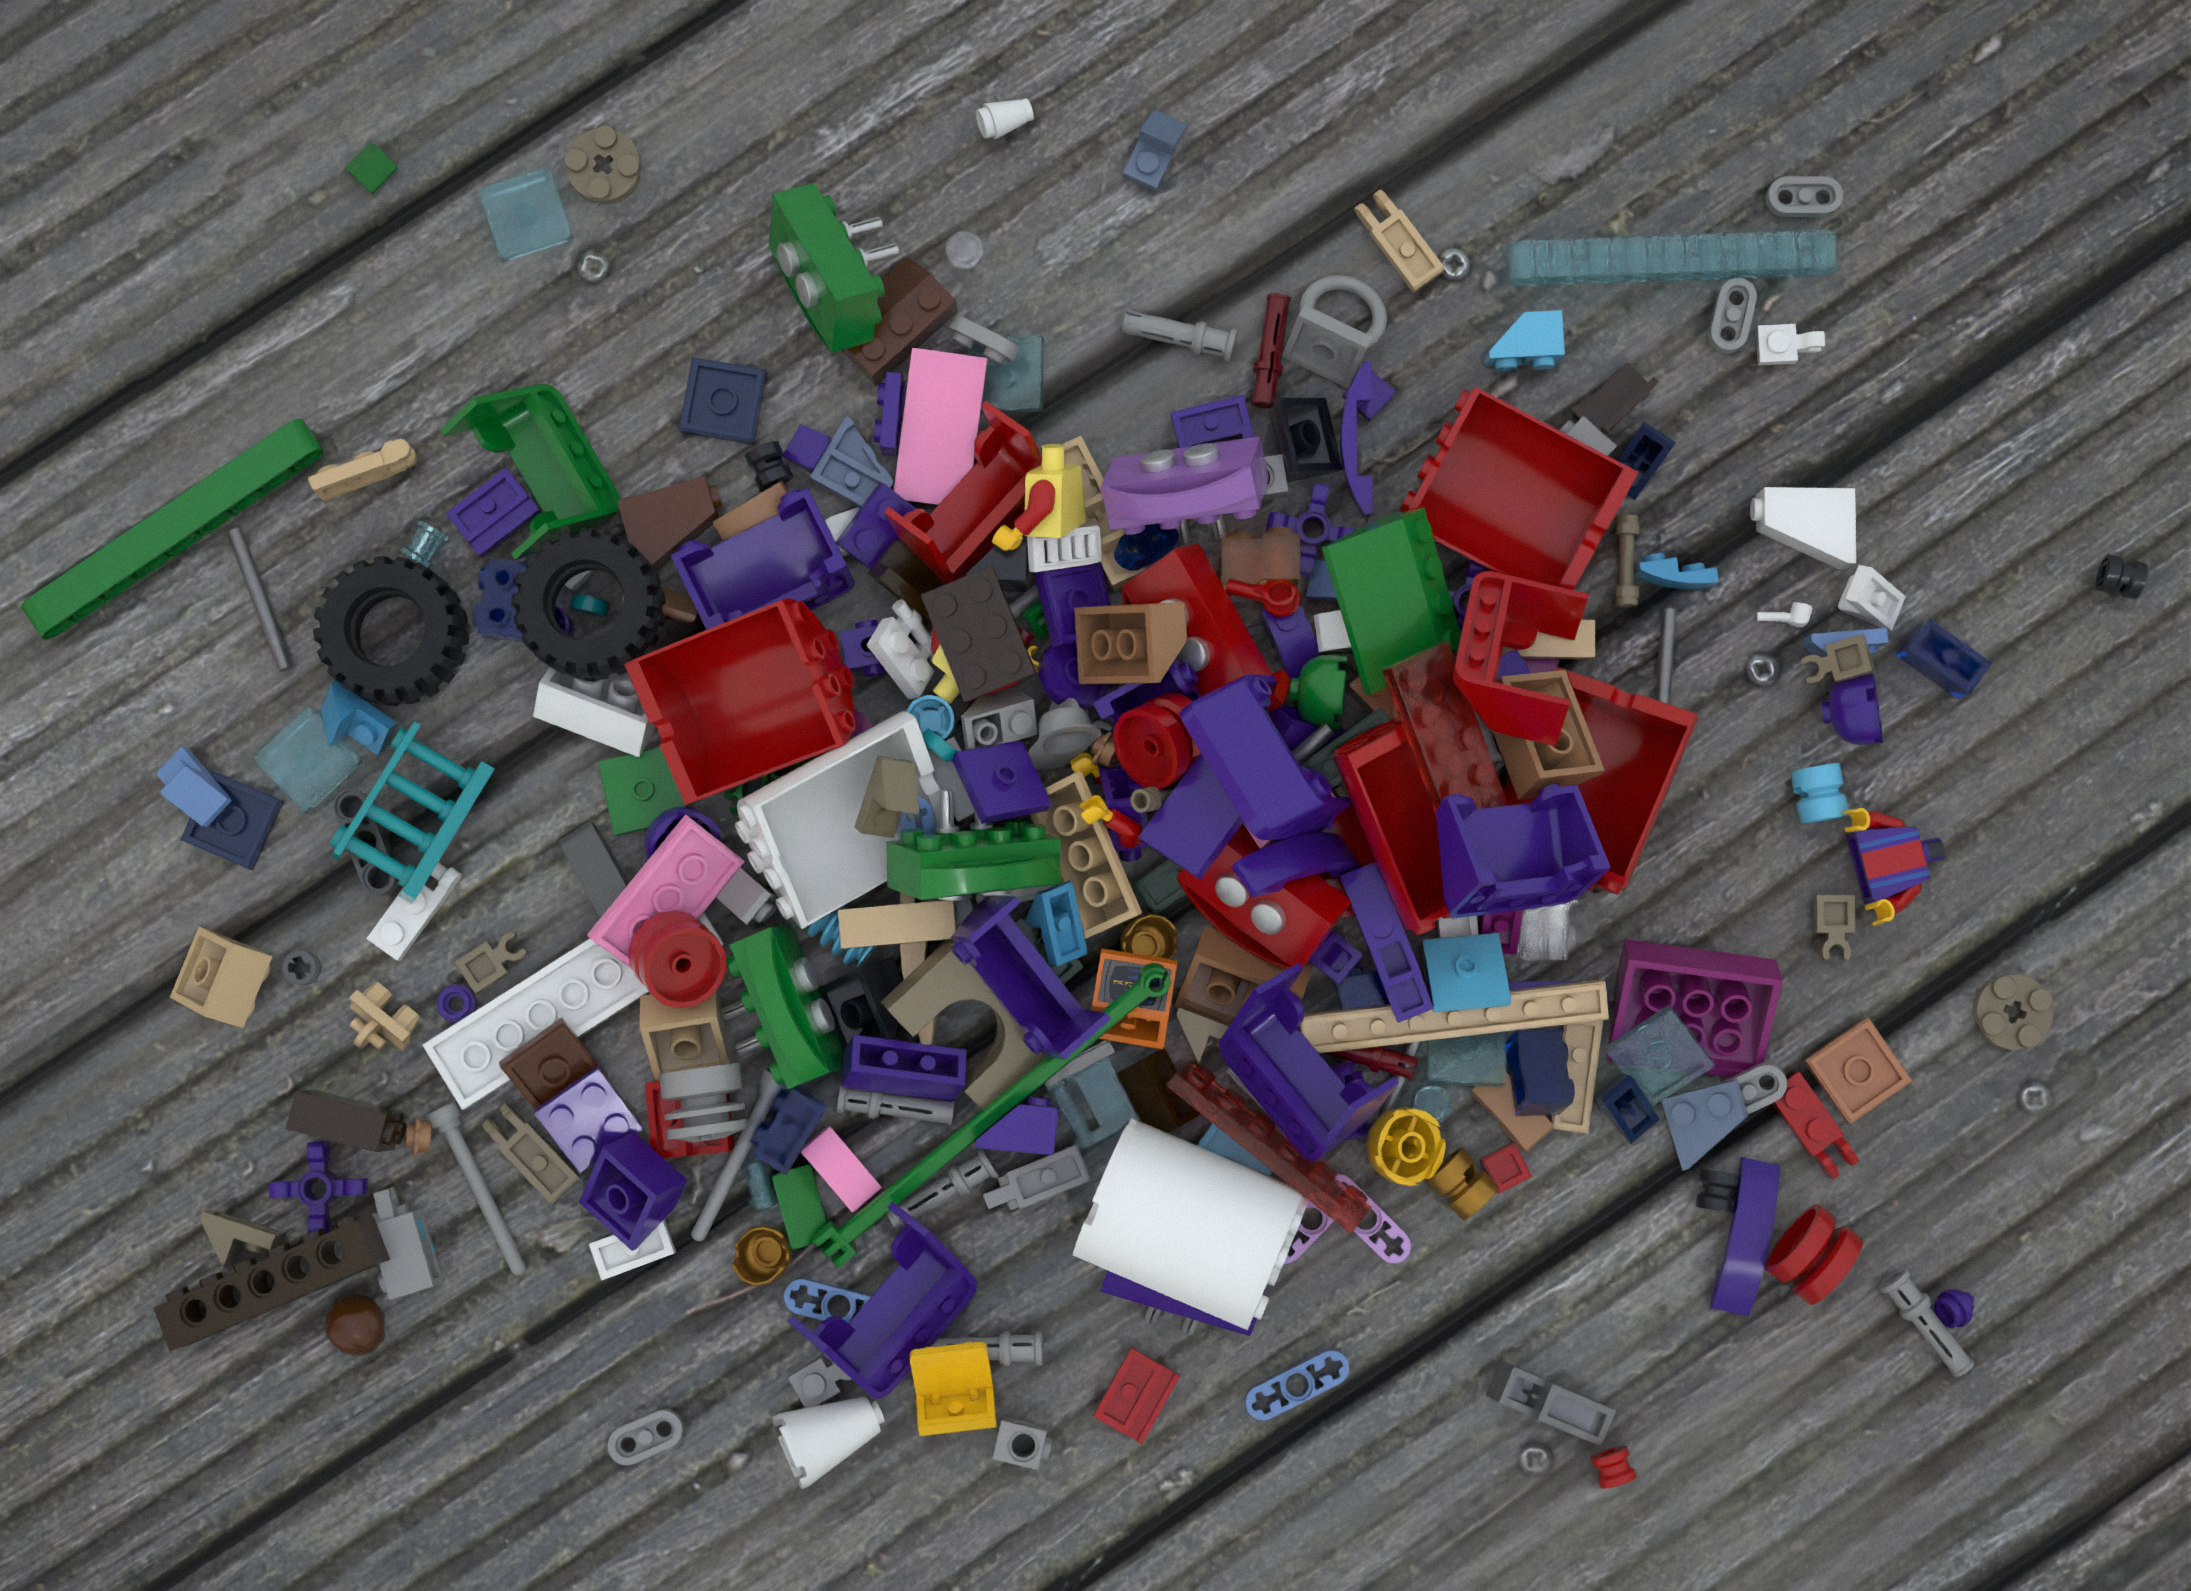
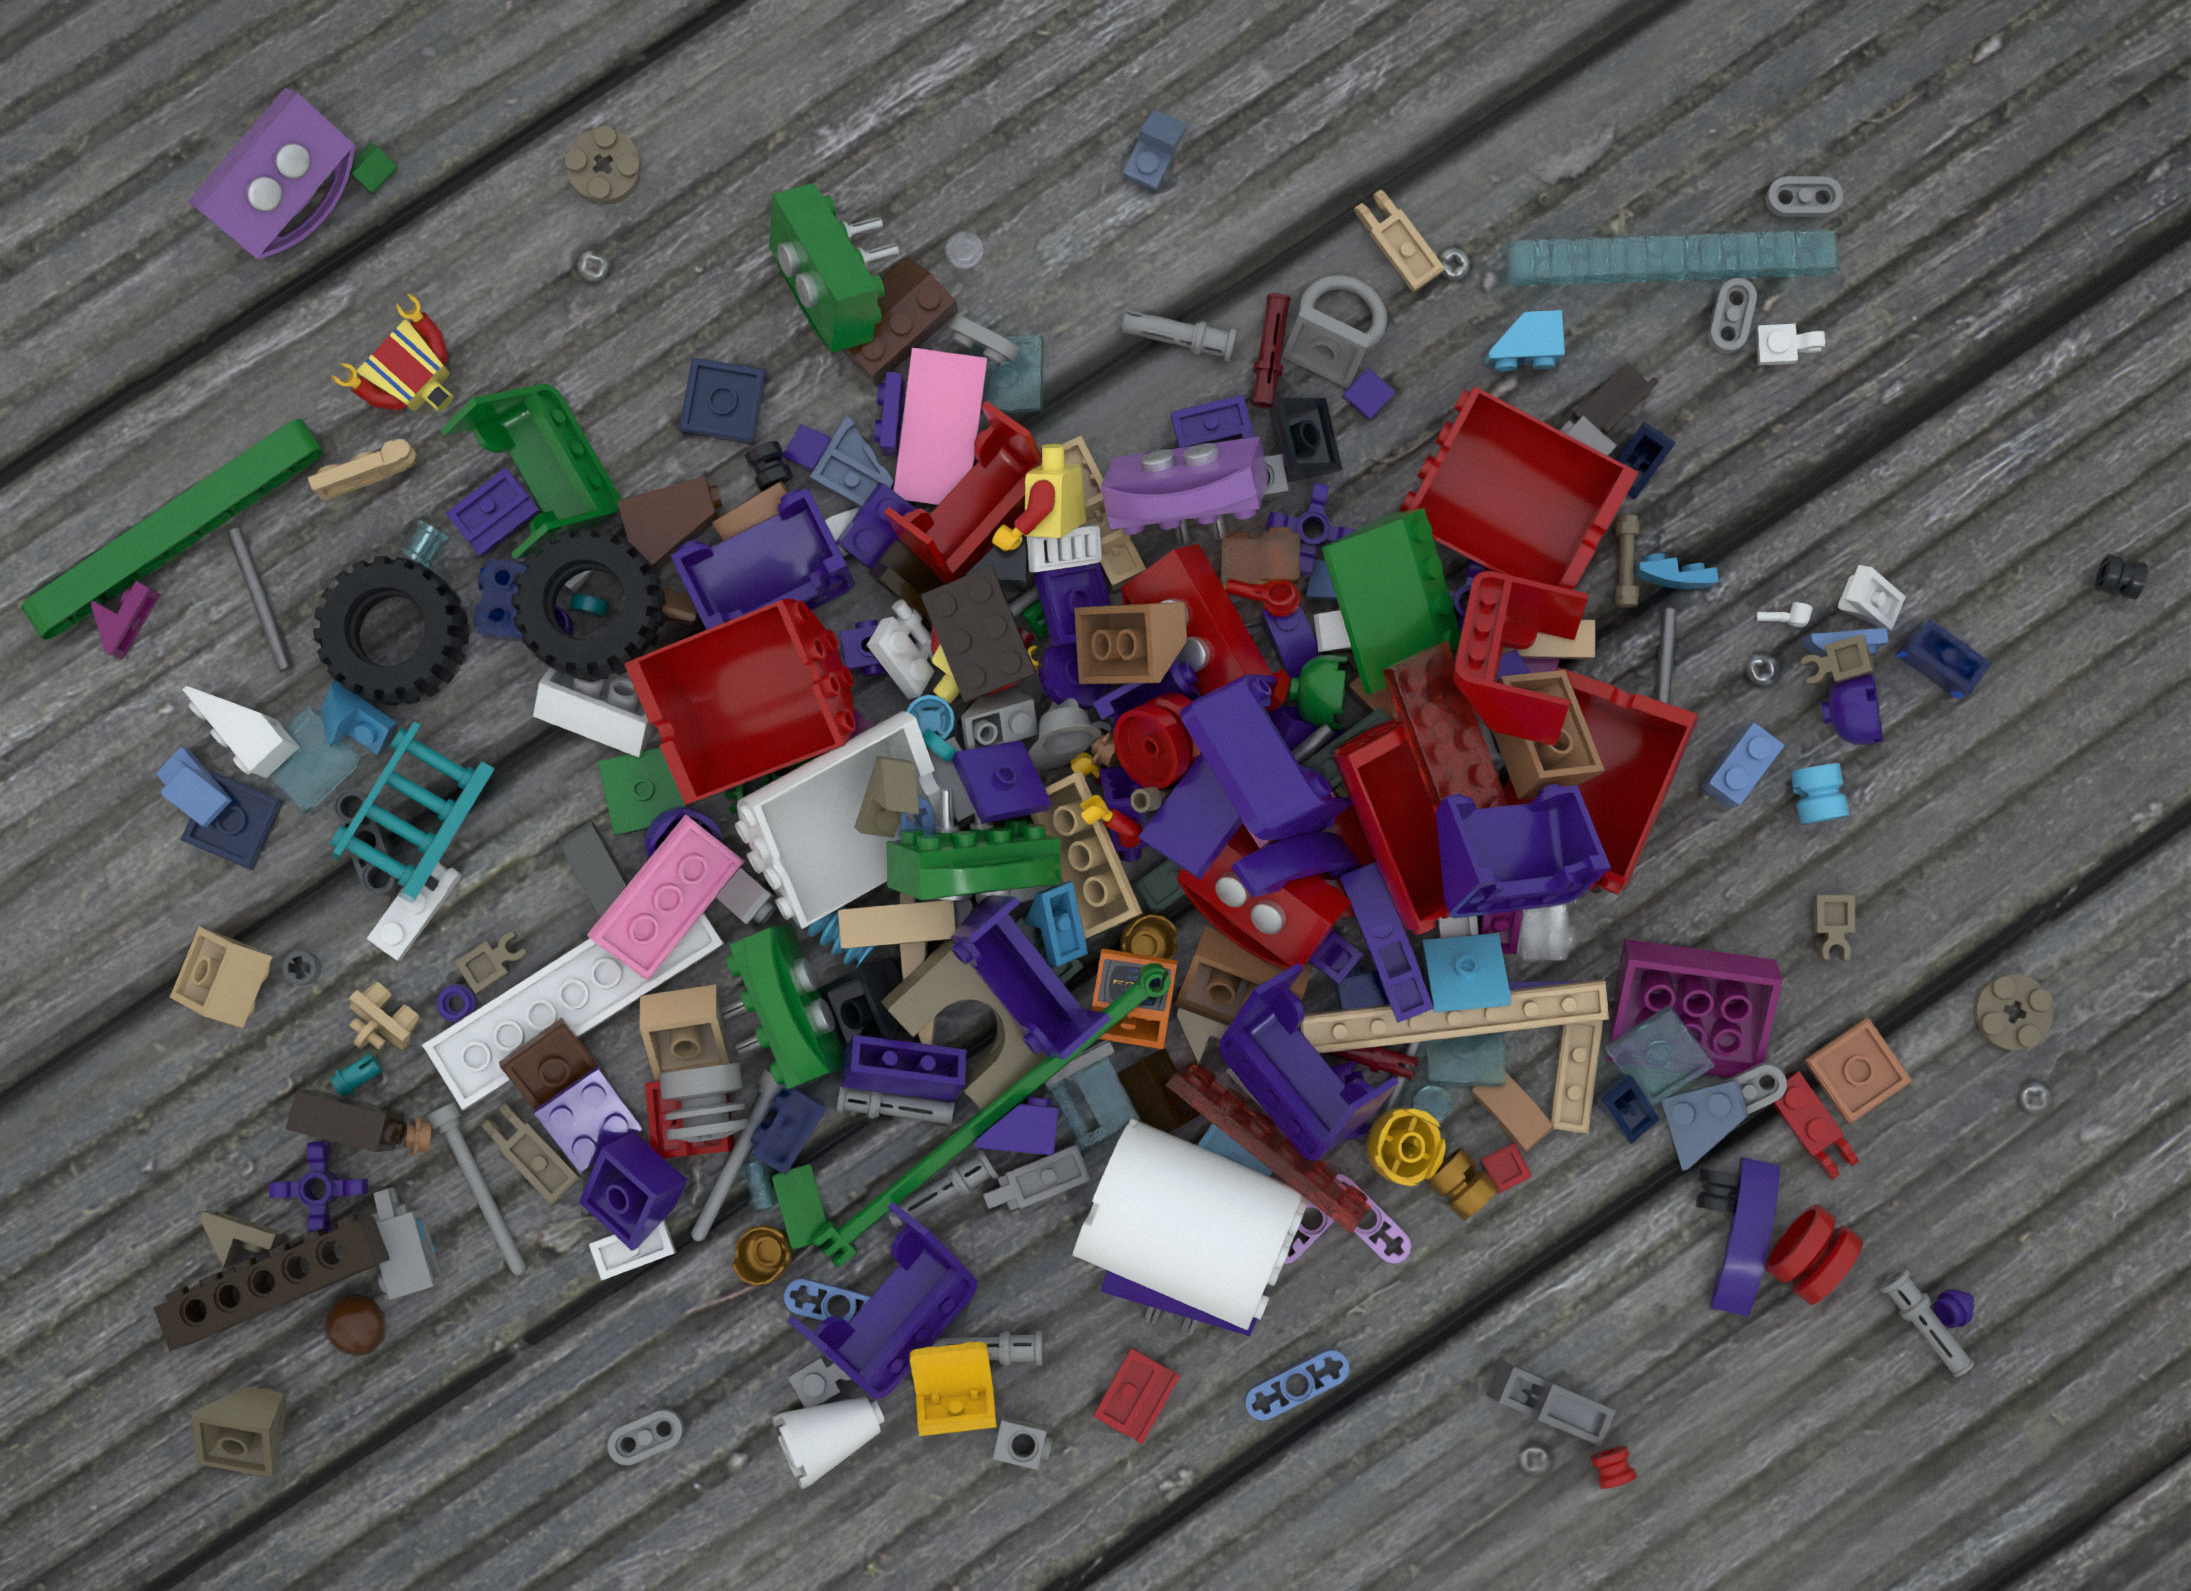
(121, 628): none -> magenta slope
(241, 1431): none -> dark tan slope
(255, 738): none -> white slope
(275, 176): none -> medium lavender piece
(355, 1074): none -> teal pin
(404, 367): none -> torso
(525, 214): clear light blue plate -> none
(677, 959): red wheel -> none
(840, 1168): bright pink slope -> none
(1002, 117): white cone -> none
(1150, 550): clear blue beam -> none
(1358, 486): dark purple slope -> none
(1539, 1072): clear blue brick -> none
(1742, 765): none -> medium blue brick
(1810, 520): white slope -> none
(1888, 860): torso -> none

